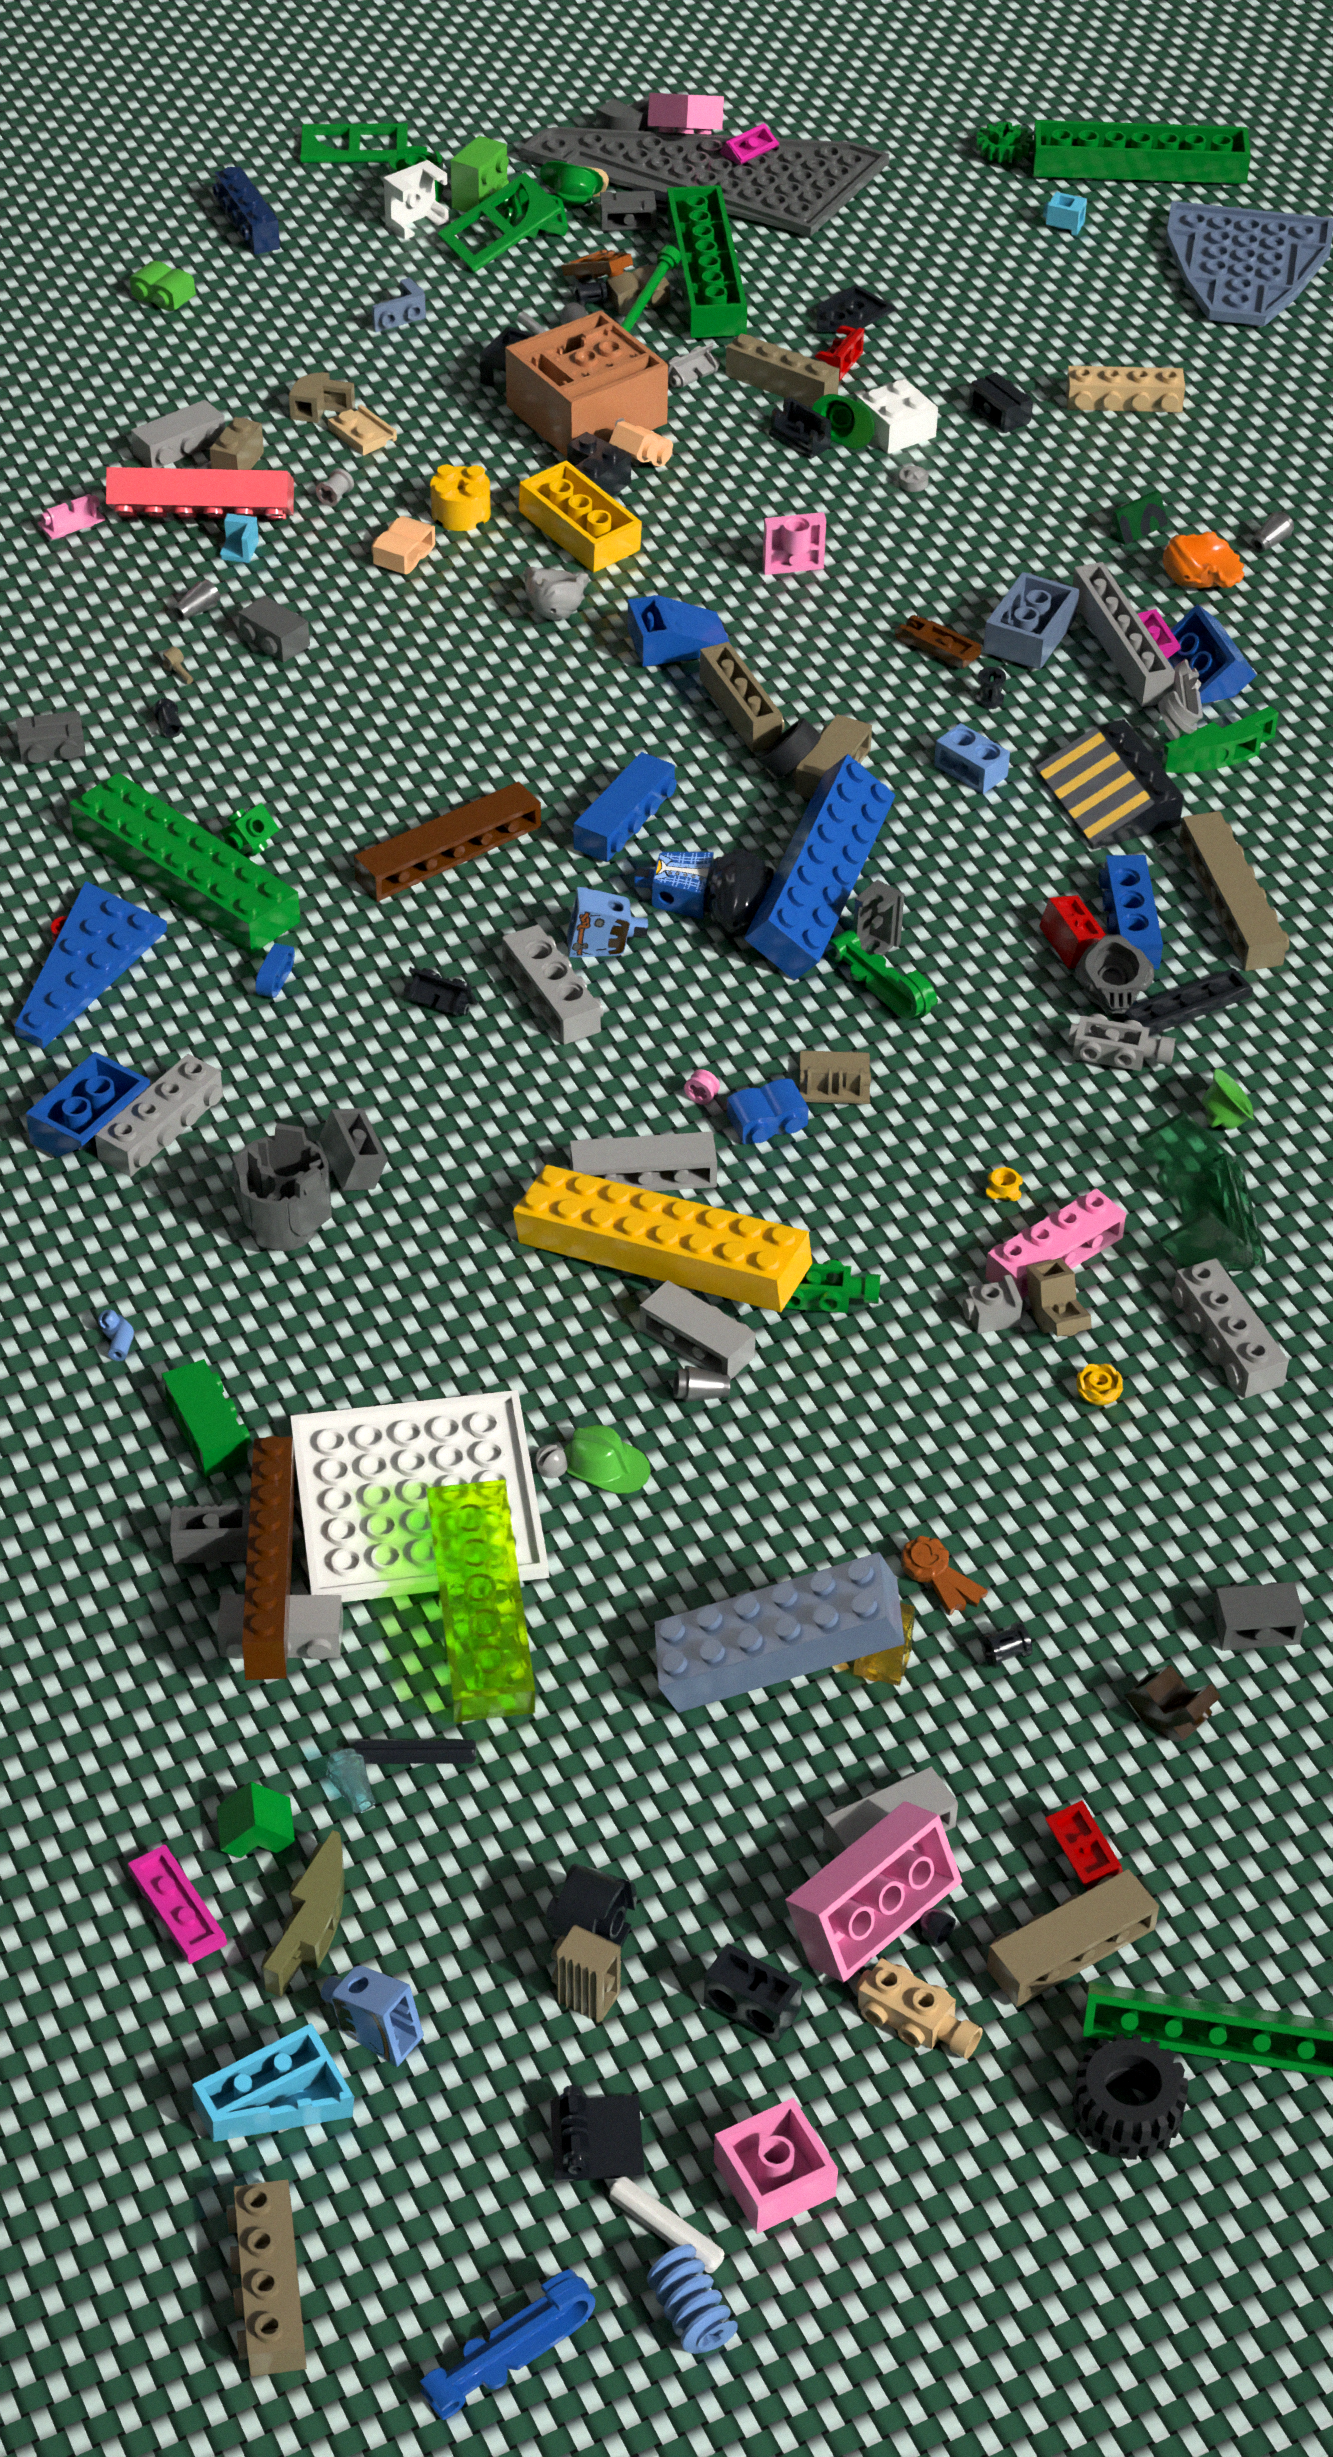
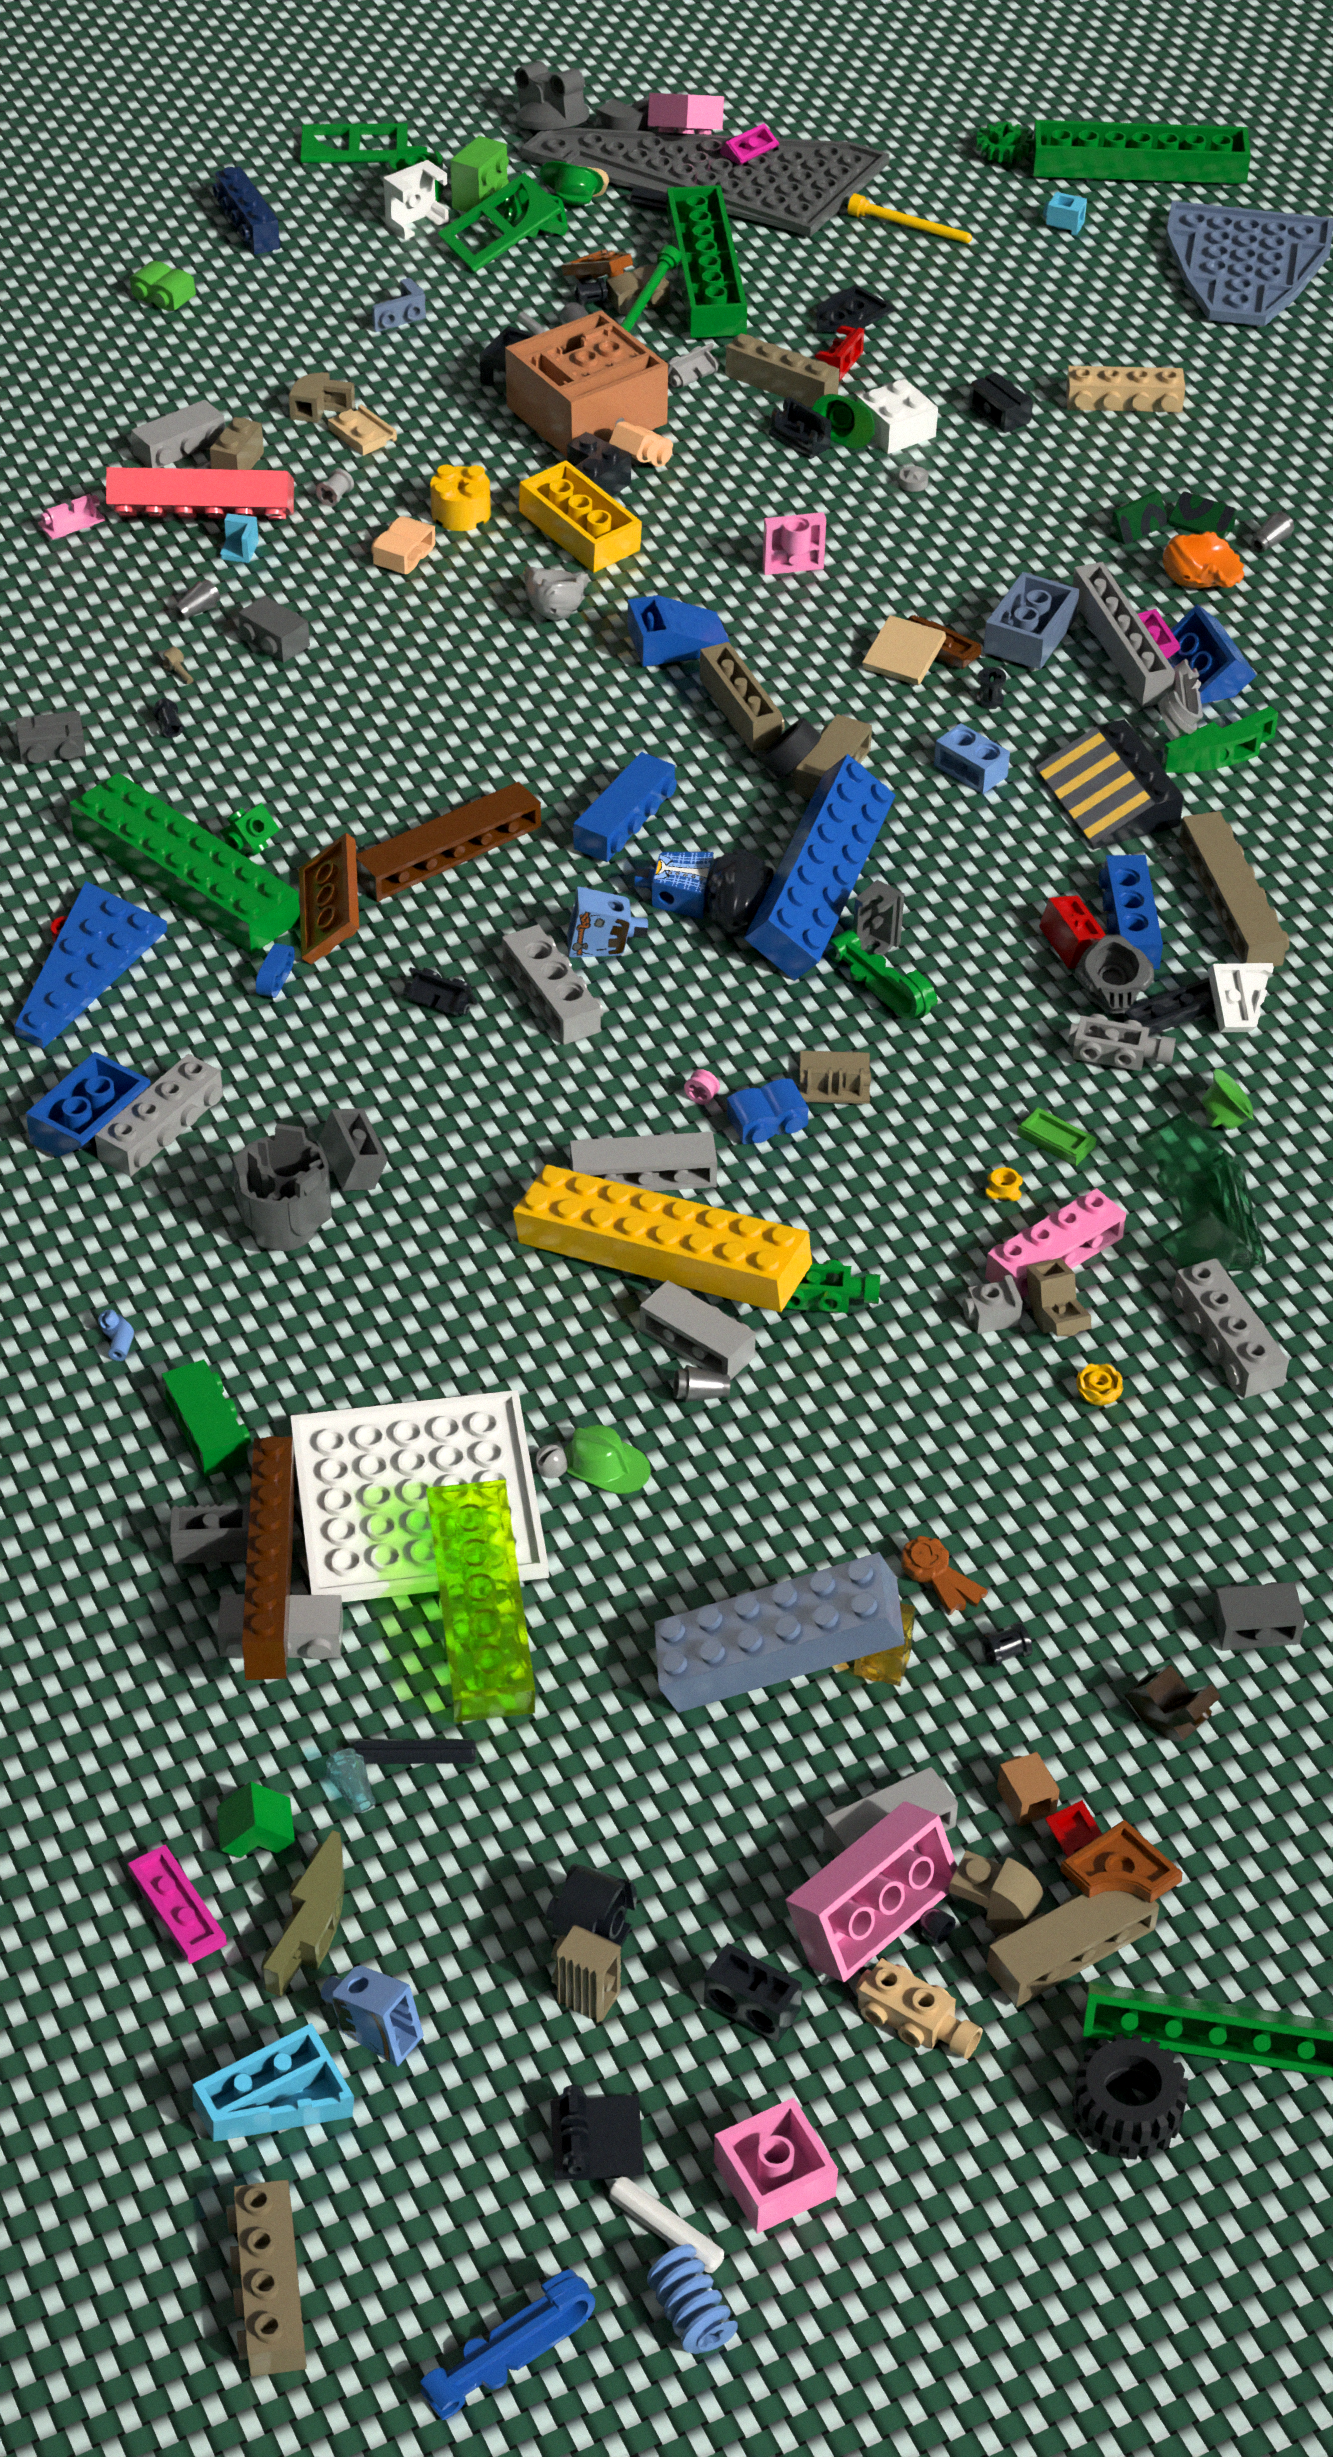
(328, 899): none -> dark orange plate
(549, 98): none -> dark grey piece
(627, 211): dark grey brick -> none
(860, 206): none -> yellow piece
(904, 650): none -> tan tile
(1006, 1890): none -> dark tan brick
(1027, 1788): none -> medium nougat brick
(1056, 1136): none -> bright green tile
(1121, 1862): none -> dark orange tile
(1202, 515): none -> dark green slope
(1238, 994): none -> white wing

